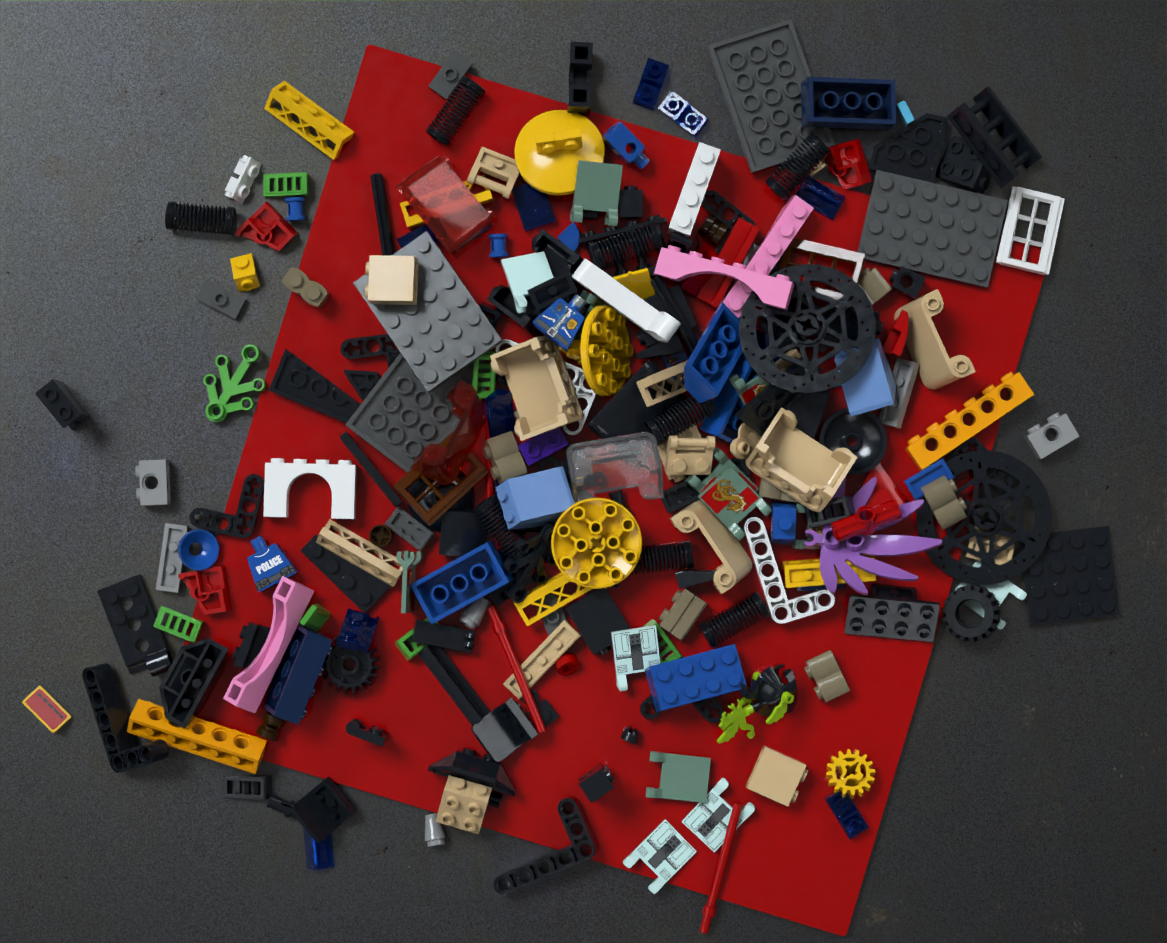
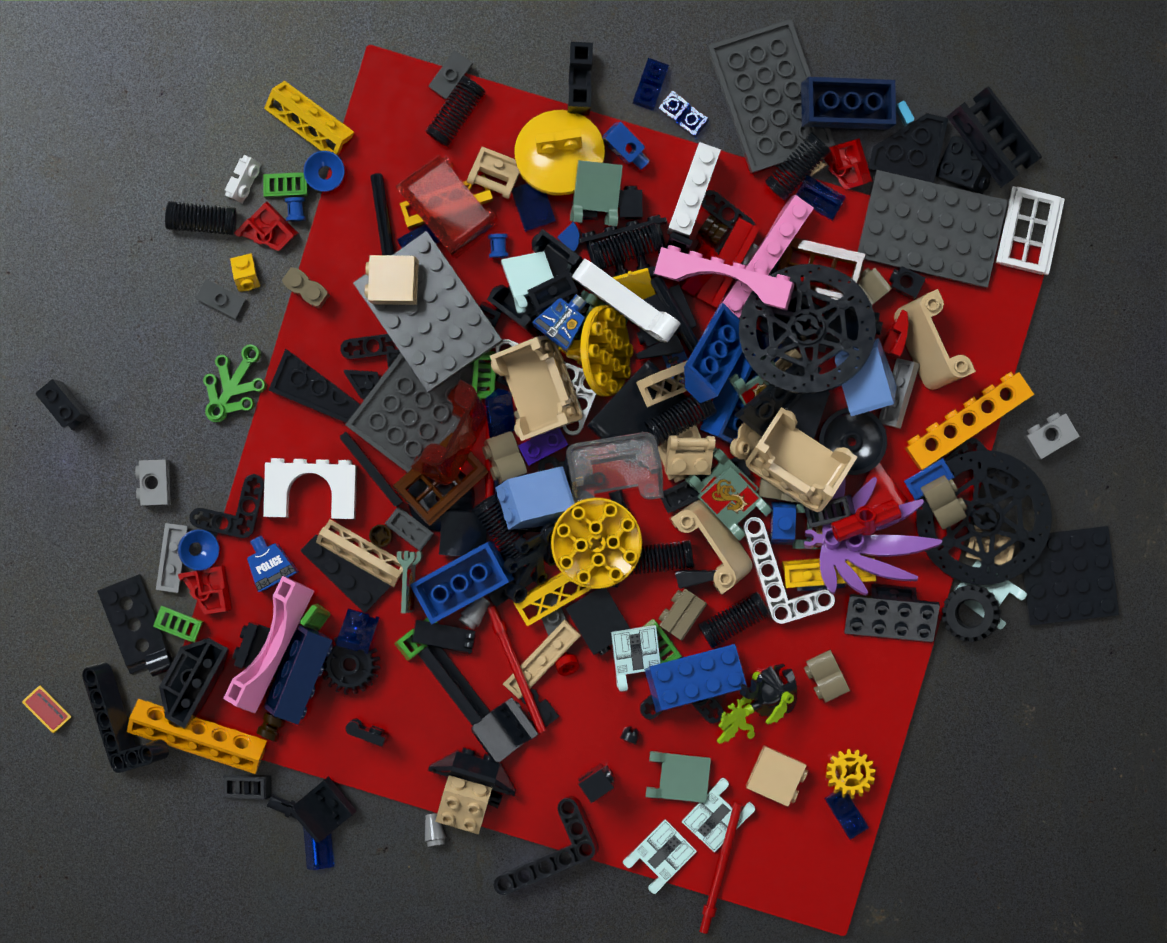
(315, 163): none -> blue piece

